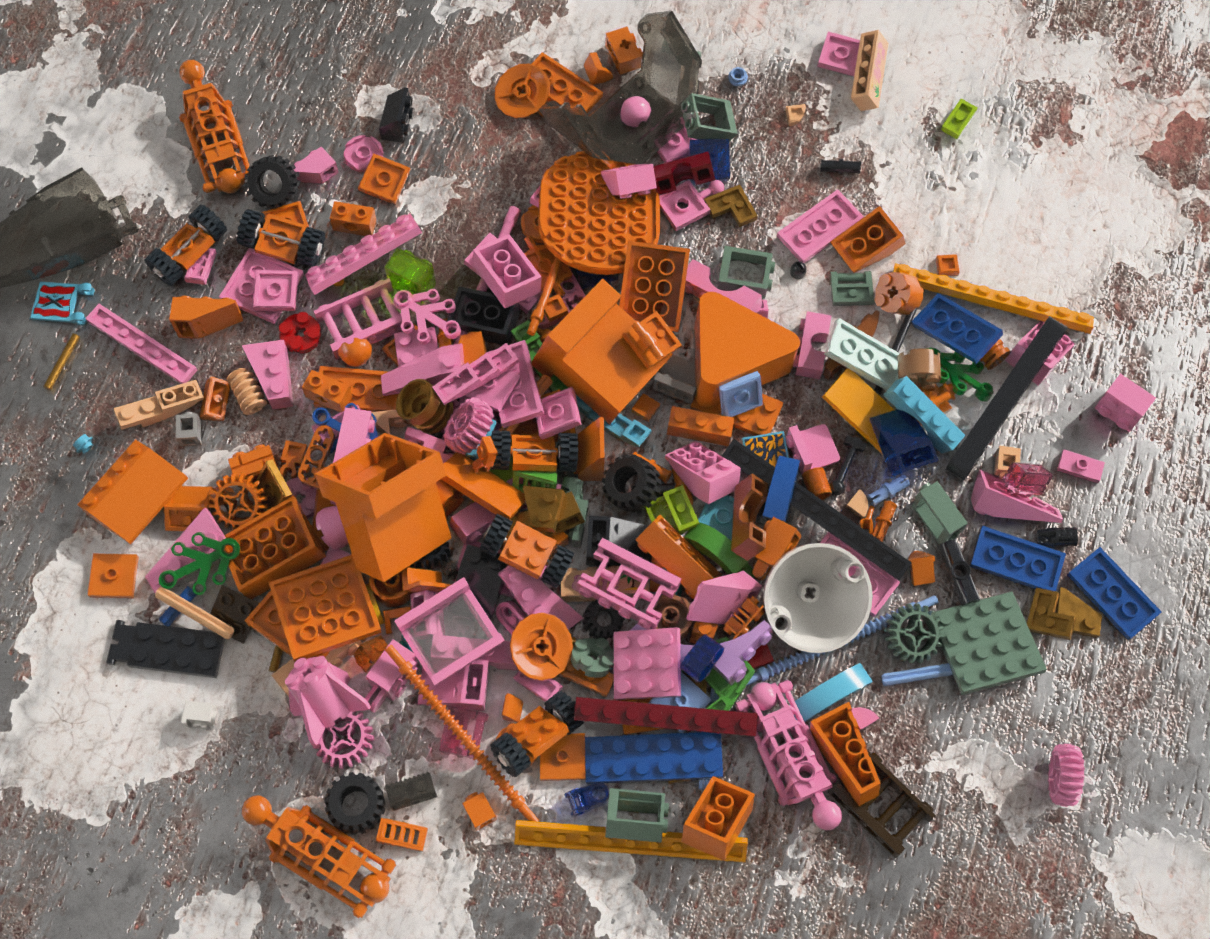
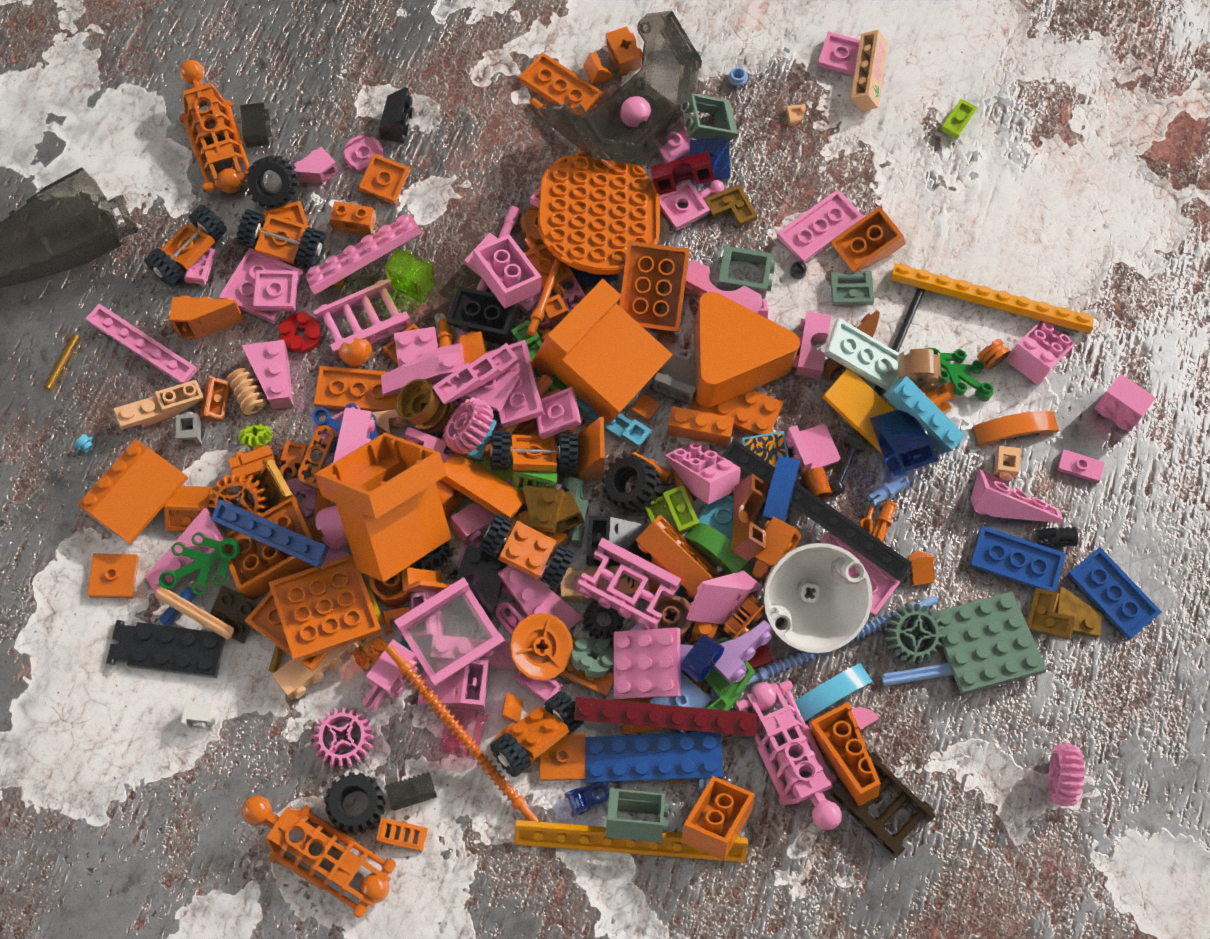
(58, 301): medium azure flag -> none
(248, 438): none -> lime gear
(255, 124): none -> clear smoke brick
(270, 533): none -> blue plate
(321, 695): bright pink brick -> none
(327, 391): orange brick -> none
(425, 312): bright pink plant -> none
(479, 810): orange brick -> none
(486, 455): orange plate -> none
(521, 78): orange piece -> none
(630, 179): bright pink slope -> none
(651, 340): orange plate -> none
(741, 395): light blue tile -> none
(840, 166): black pin -> none
(859, 504): light nougat tile -> none
(898, 293): orange brick -> none
(938, 513): sand green window -> none
(947, 265): orange tile -> none
(953, 561): black piece -> none
(957, 328): blue plate -> none
(1006, 398): black beam -> none
(1015, 425): none -> orange slope
(1026, 479): clear pink brick -> none

